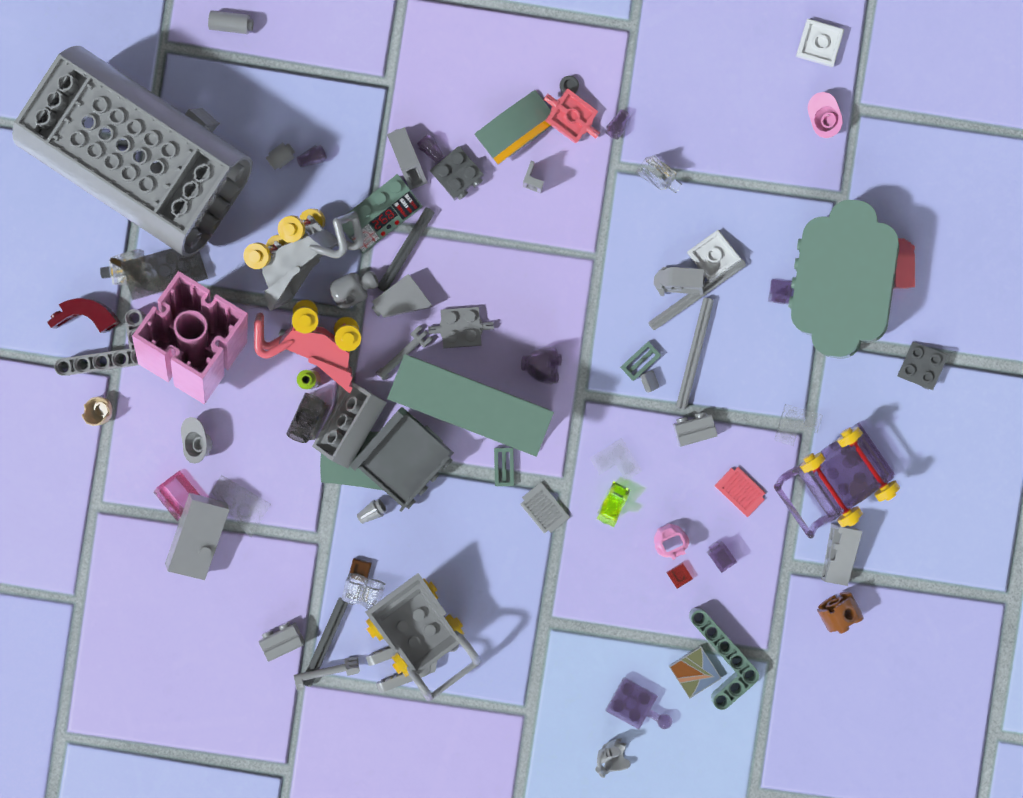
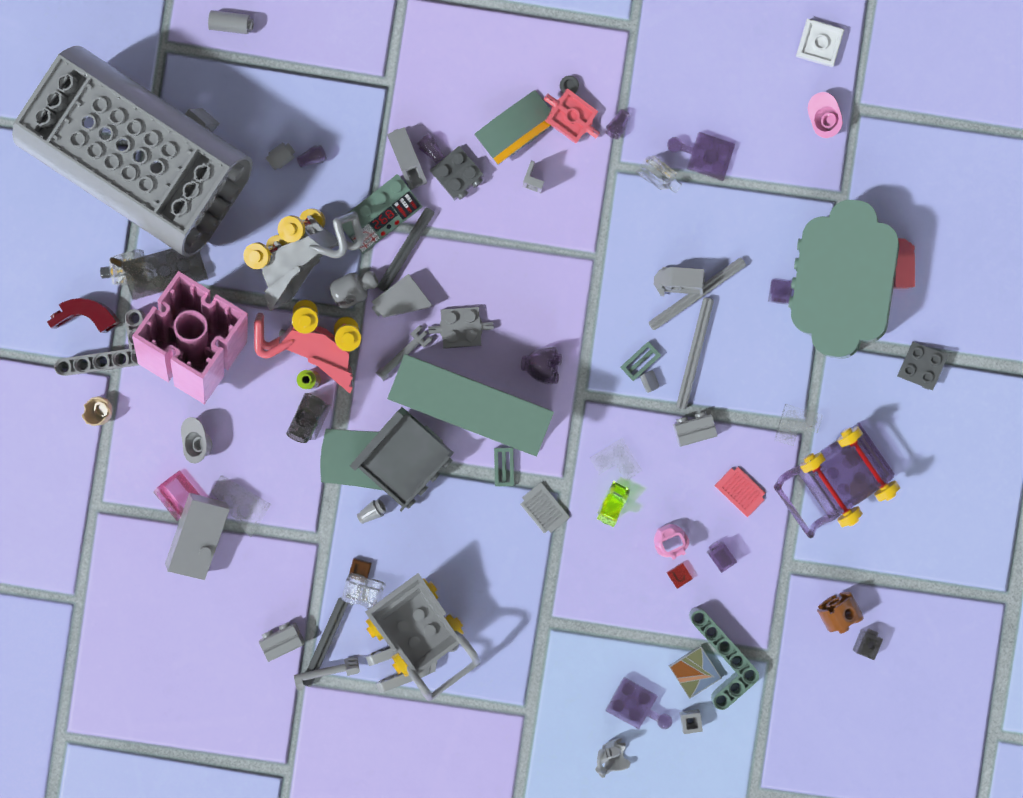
(349, 425): light grey slope -> none
(695, 726): none -> light grey plate
(708, 156): none -> clear purple plate
(714, 255): white plate -> none
(840, 554): light grey wedge -> none
(868, 643): none -> clear smoke brick

